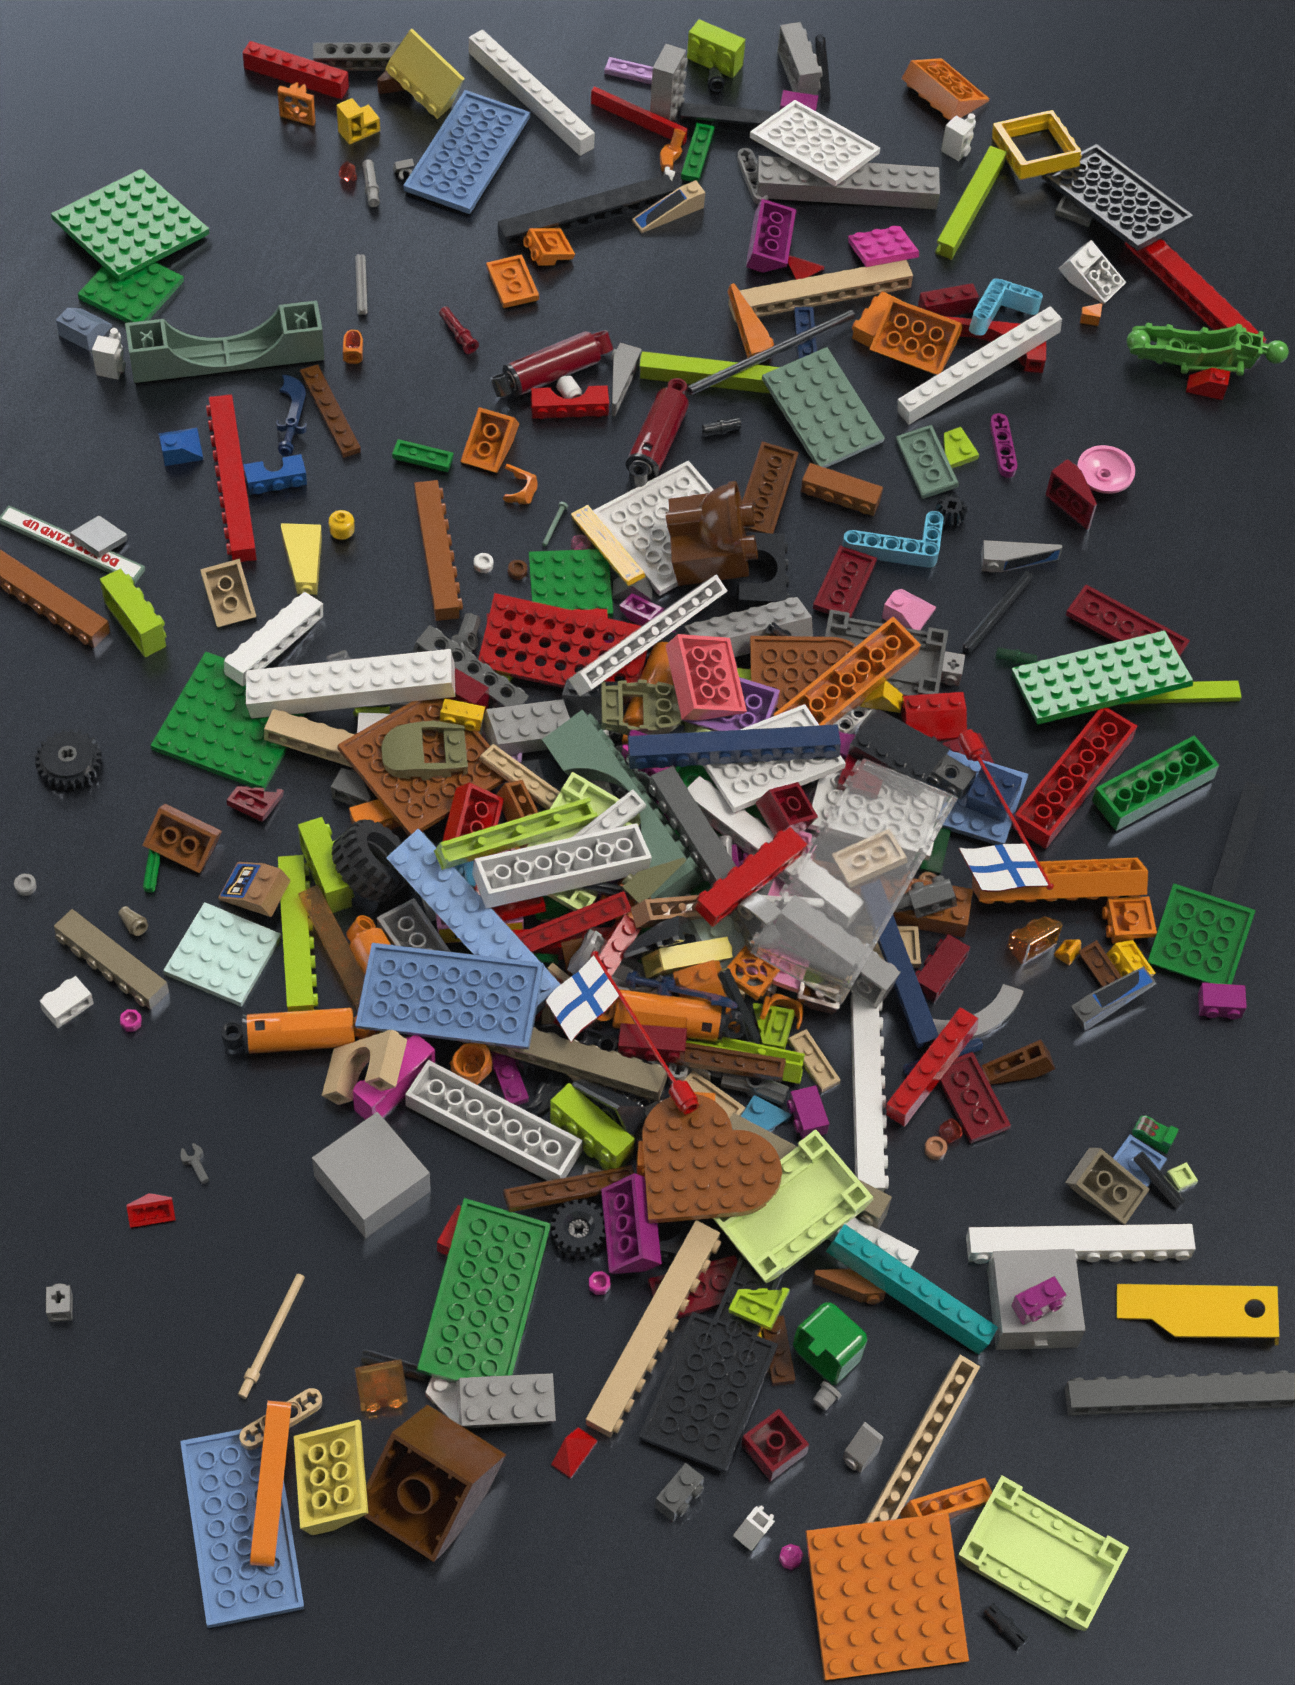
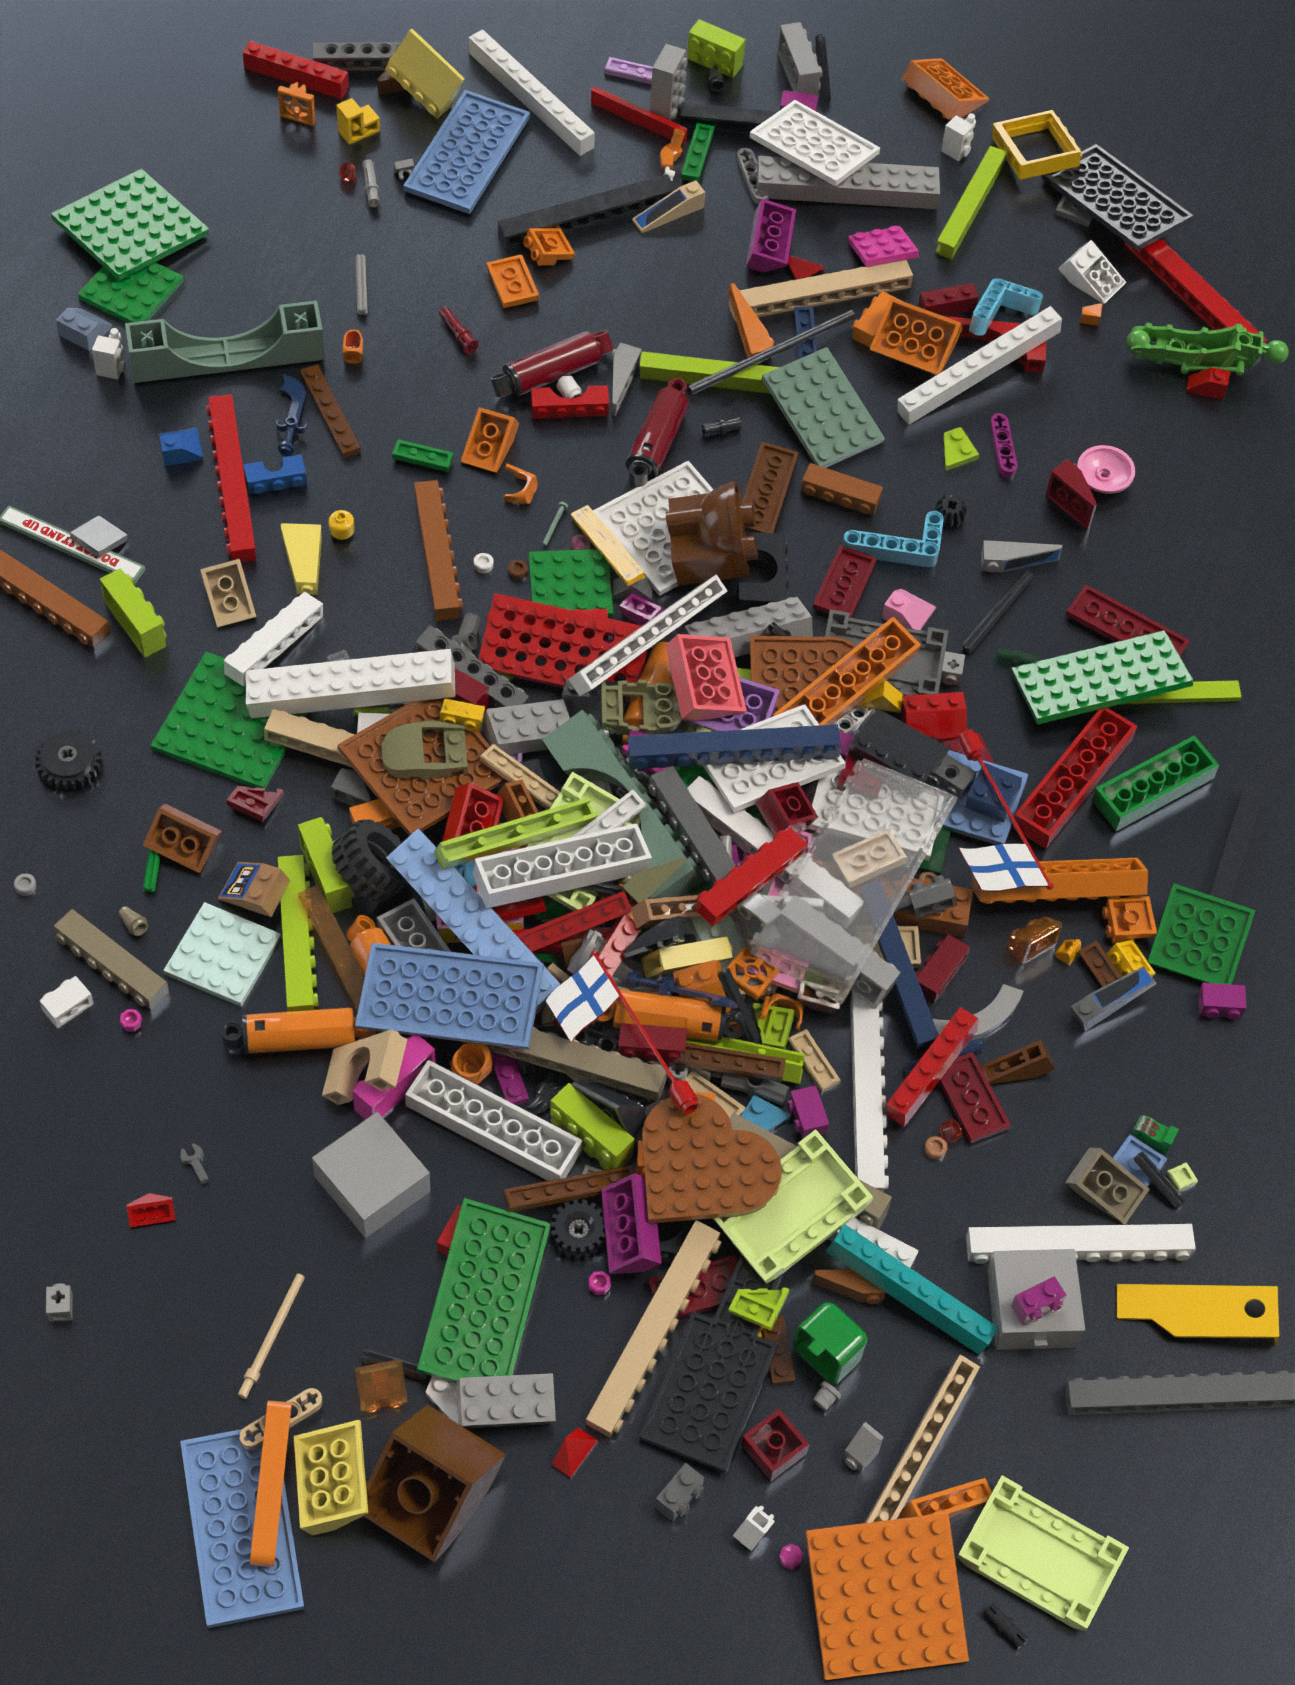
(927, 461): sand green tile -> none

